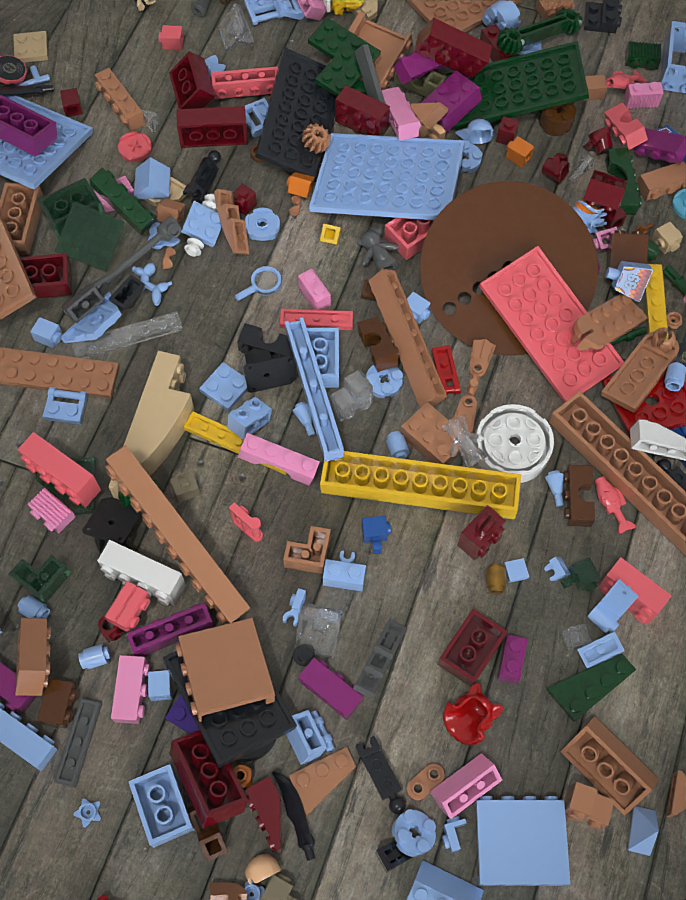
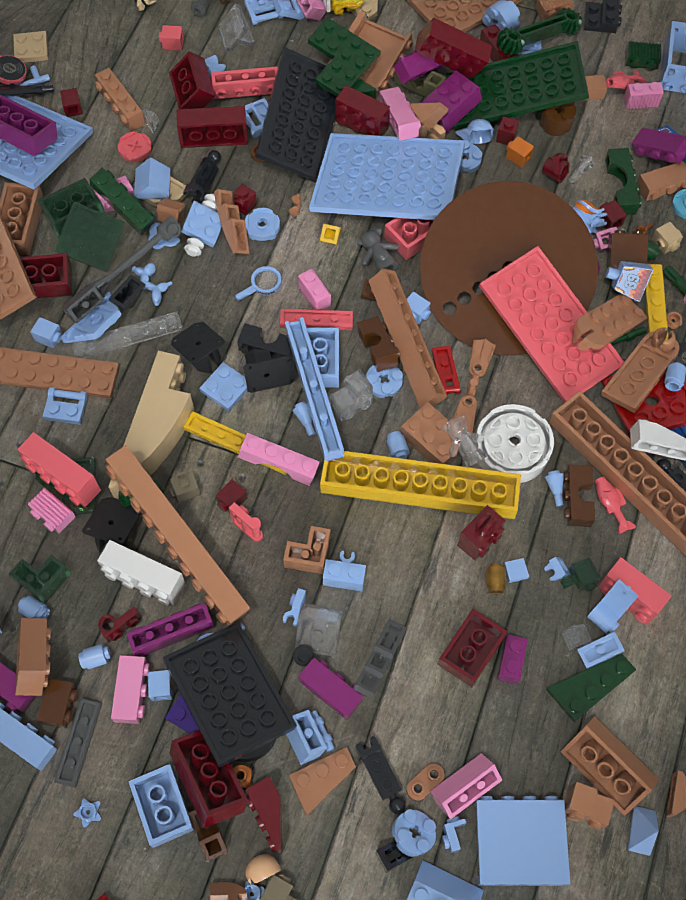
(128, 606): coral brick -> none
(166, 262): nougat piece -> none
(197, 343): none -> black piece
(224, 667): nougat panel -> none
(229, 494): none -> dark red brick
(249, 417): light blue brick -> none
(296, 814): black sword -> none
(300, 184): orange brick -> none
(316, 138): nougat gear -> none
(369, 73): dark grey tile -> none
(375, 530): blue brick -> none
(470, 716): red hair -> none
(600, 140): dark red piece -> none
(605, 190): dark red slope -> none
(629, 132): coral arch -> none

